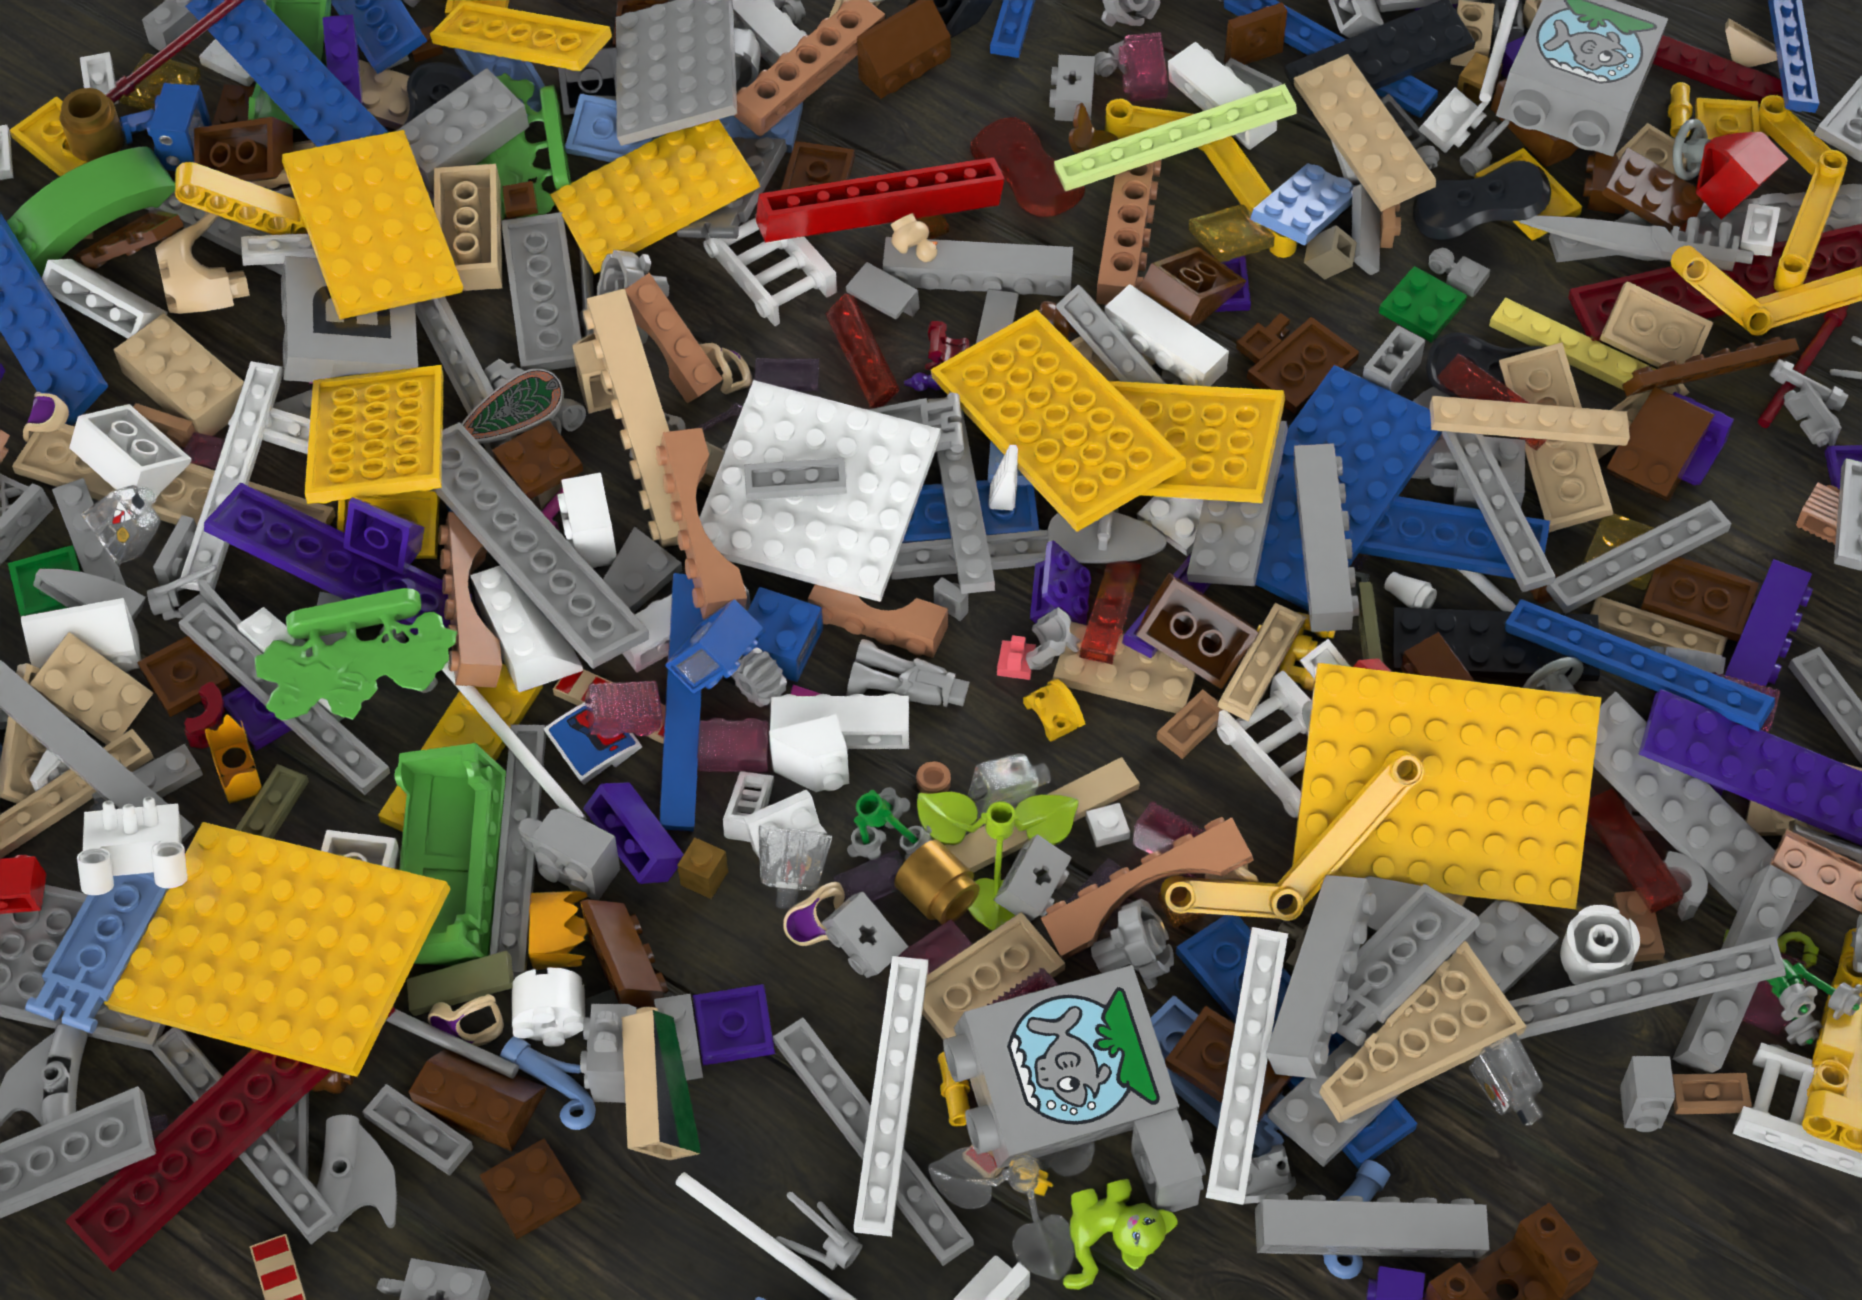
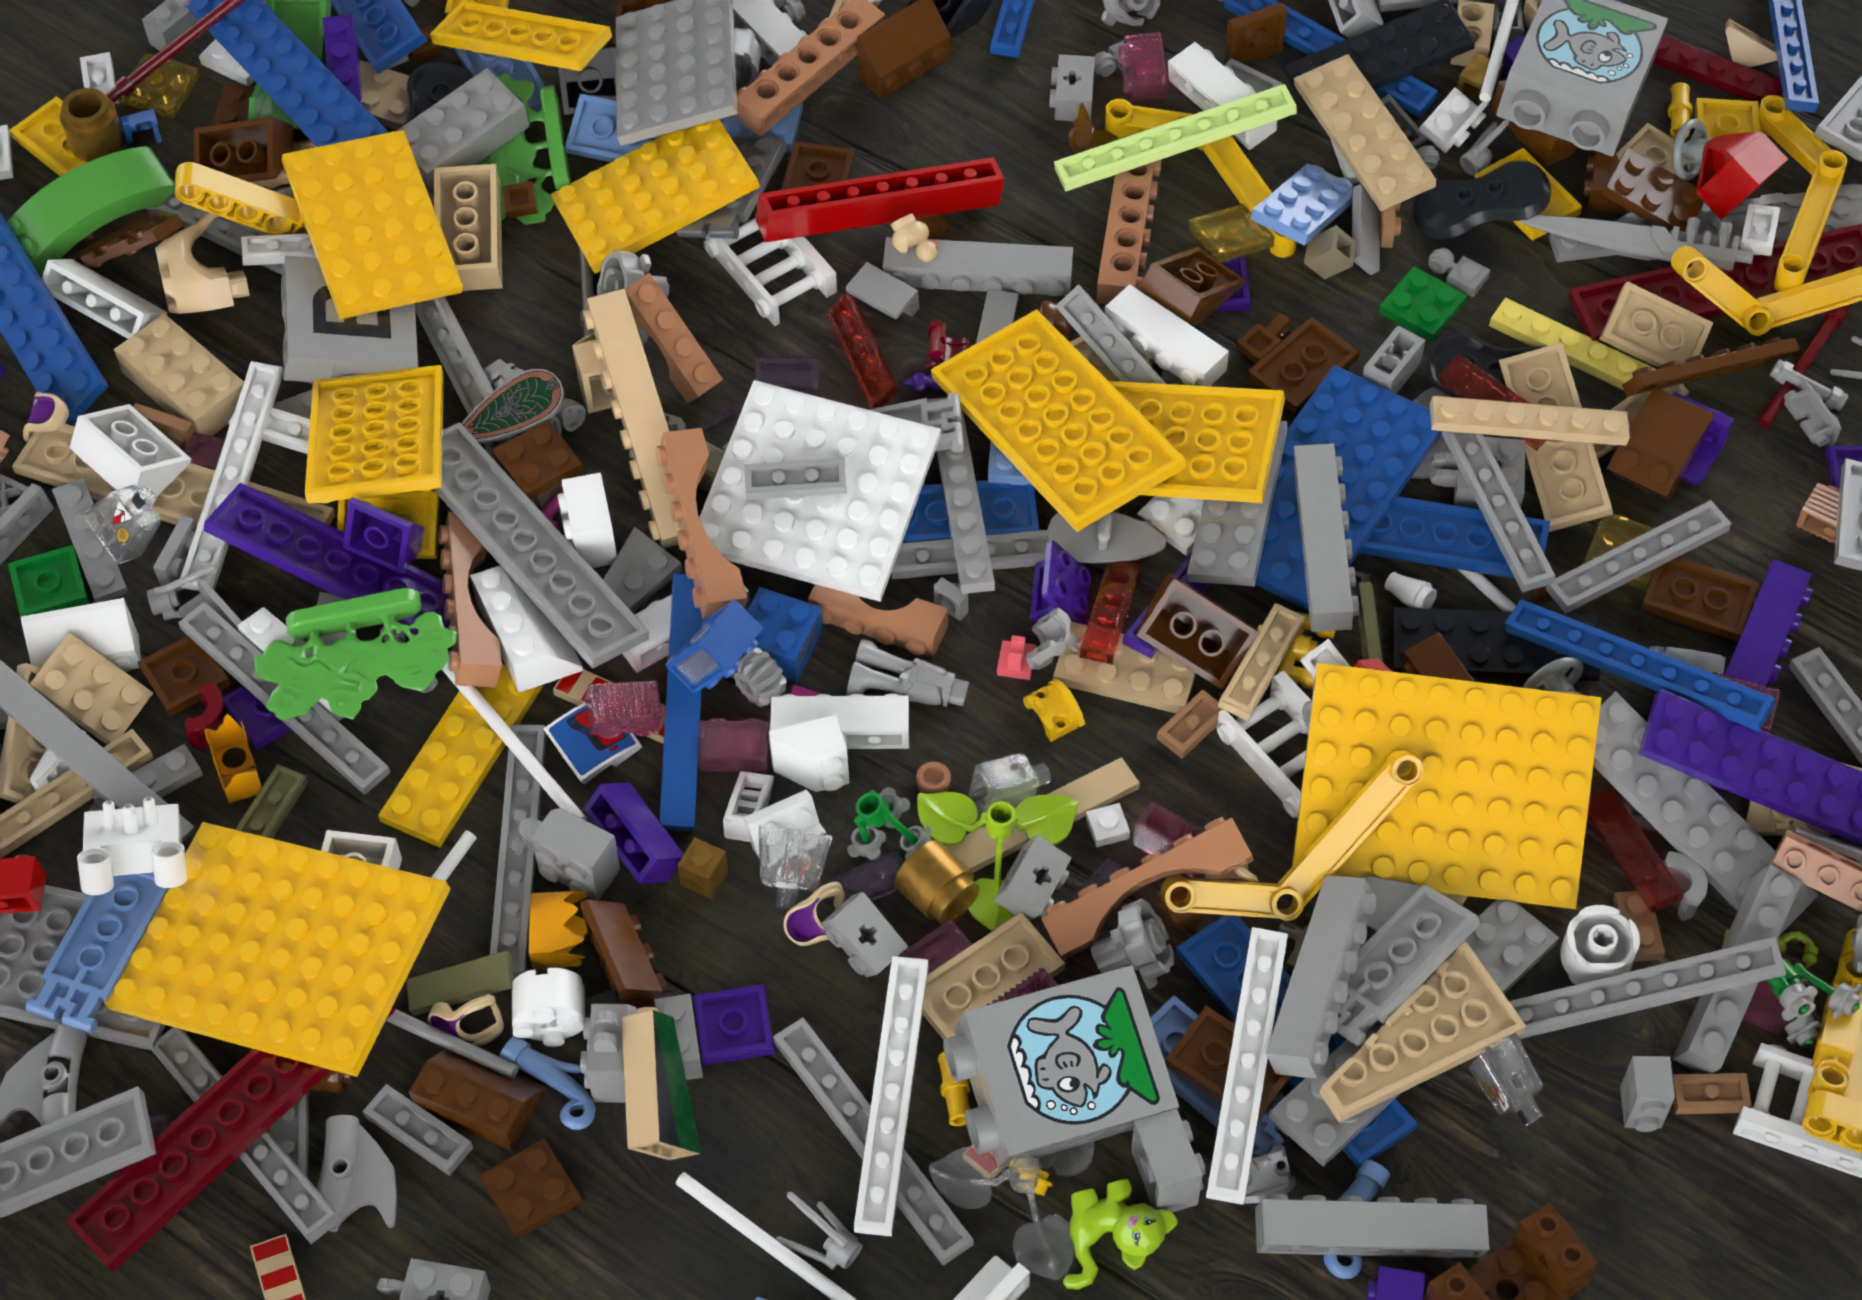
(81, 588): light grey slope -> none
(172, 127): blue piece -> none
(454, 838): bright green windscreen -> none
(541, 291): light grey plate -> none
(719, 358): tan piece -> none
(1004, 483): white slope -> none
(1025, 167): clear red plate -> none
(1652, 629): tan tile -> none

